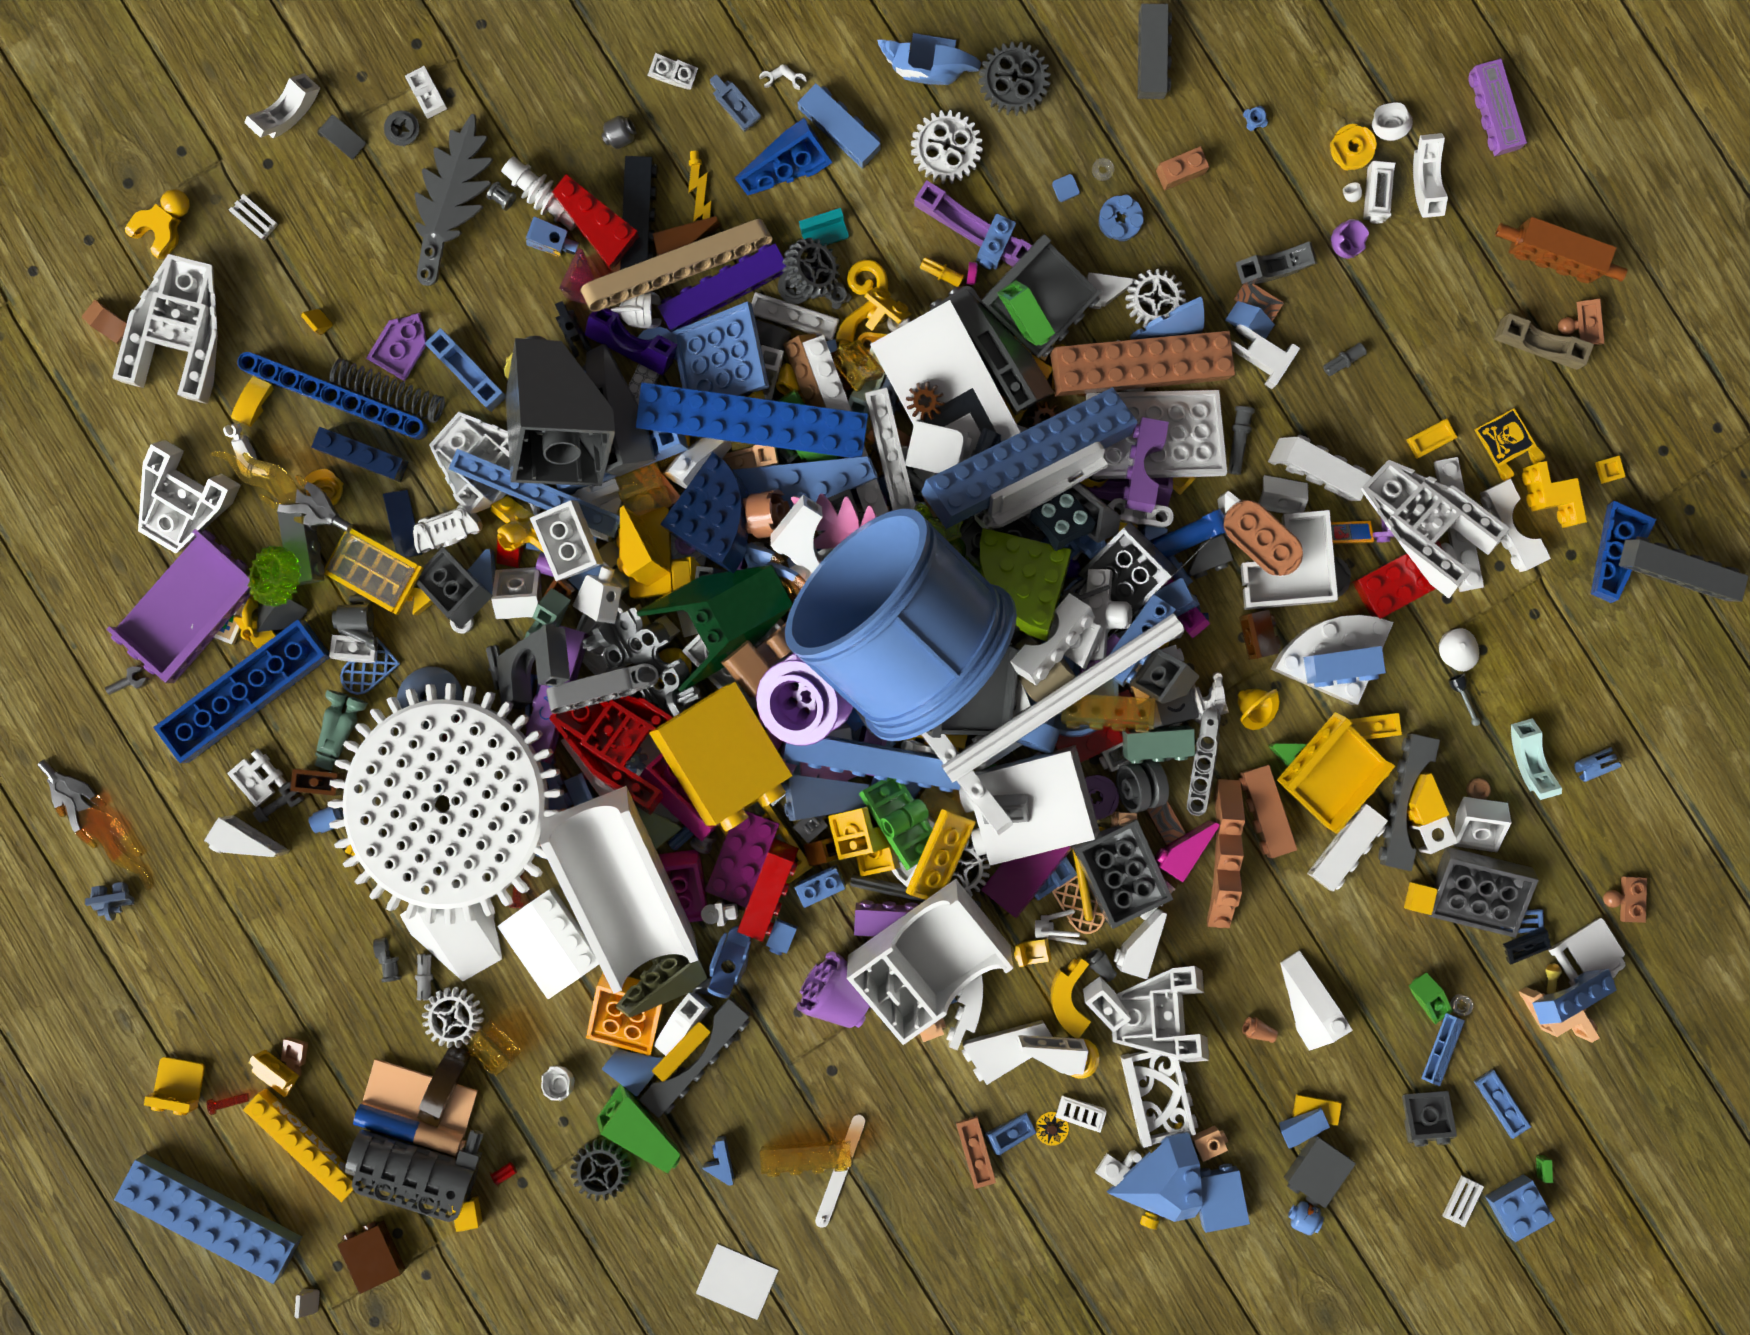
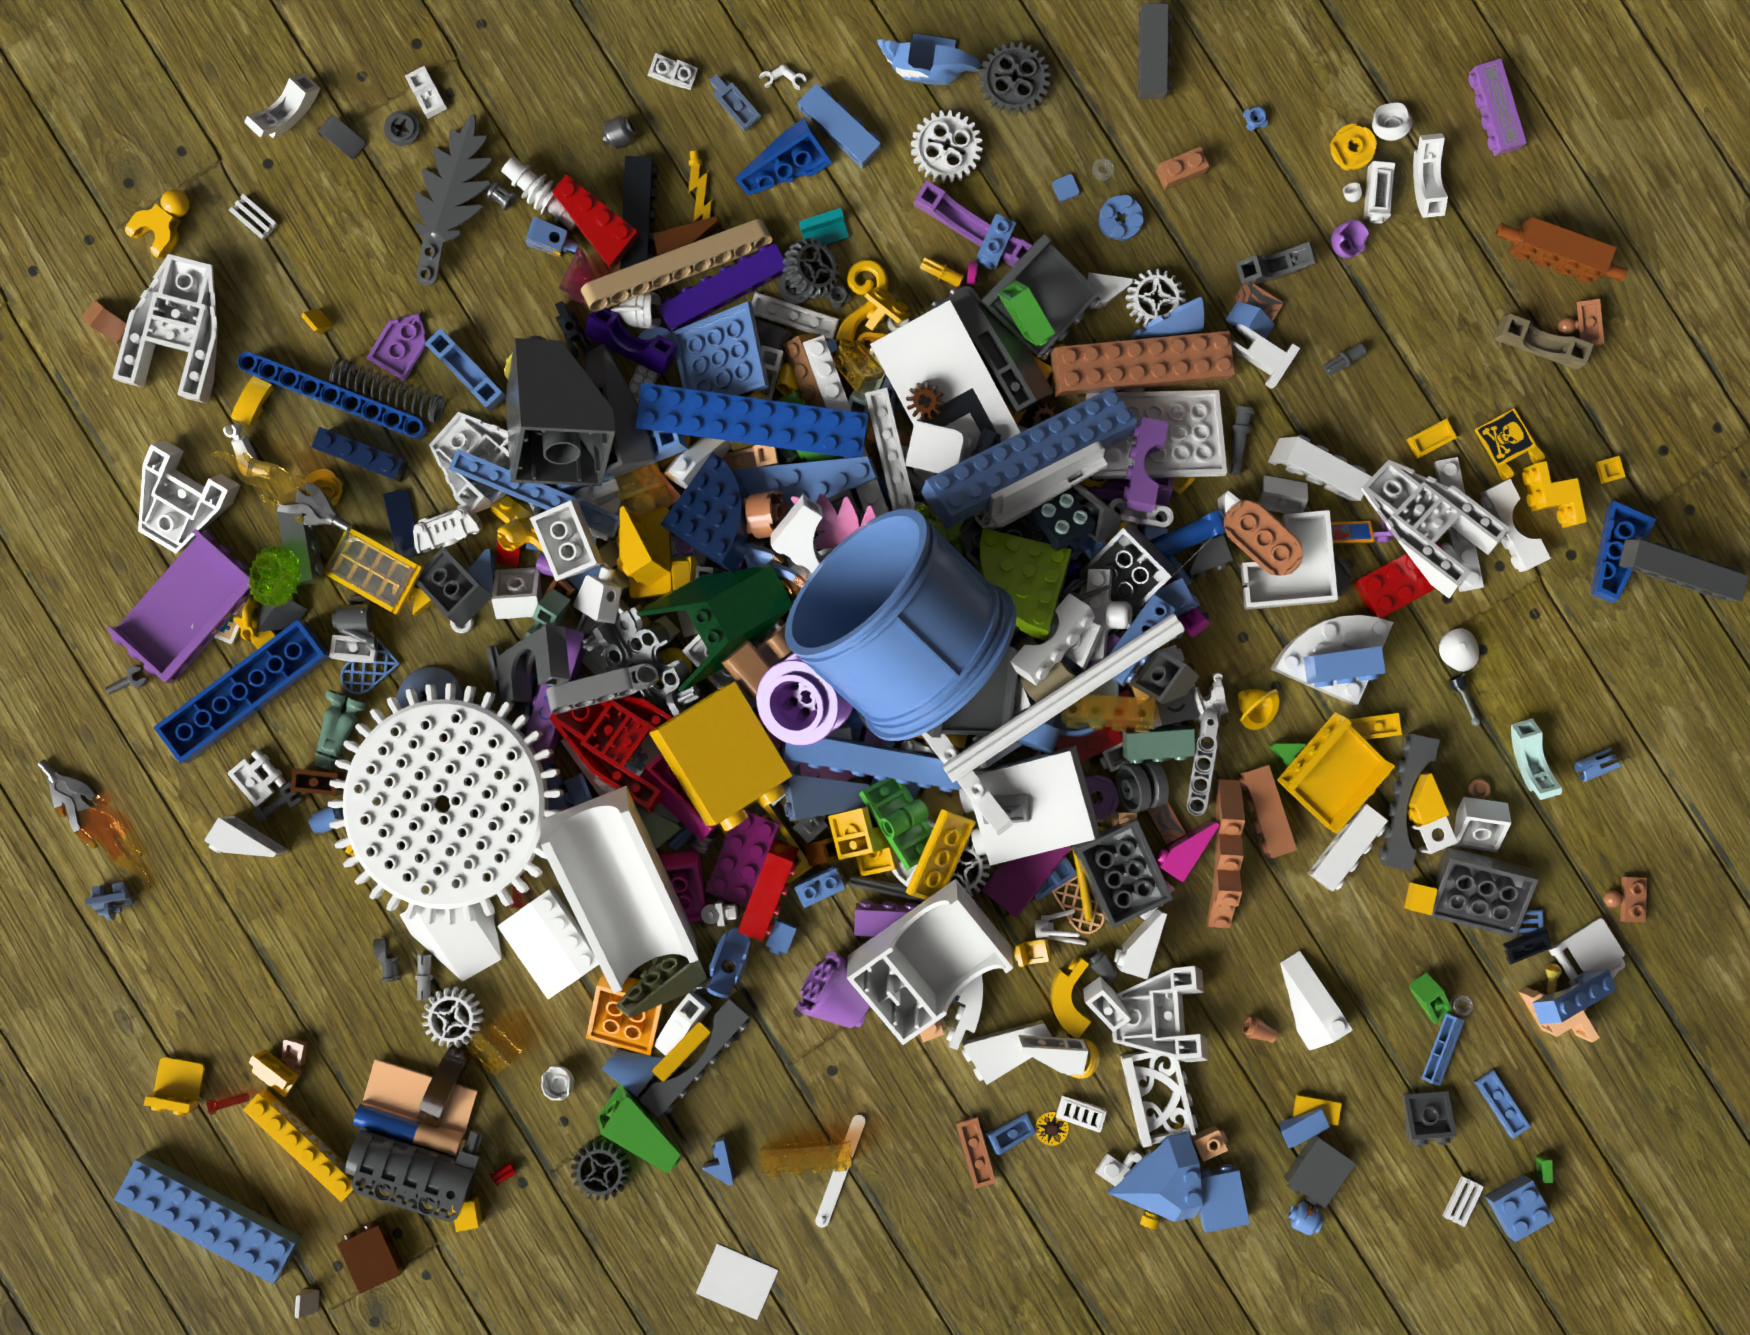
(1259, 634): reddish brown slope -> none

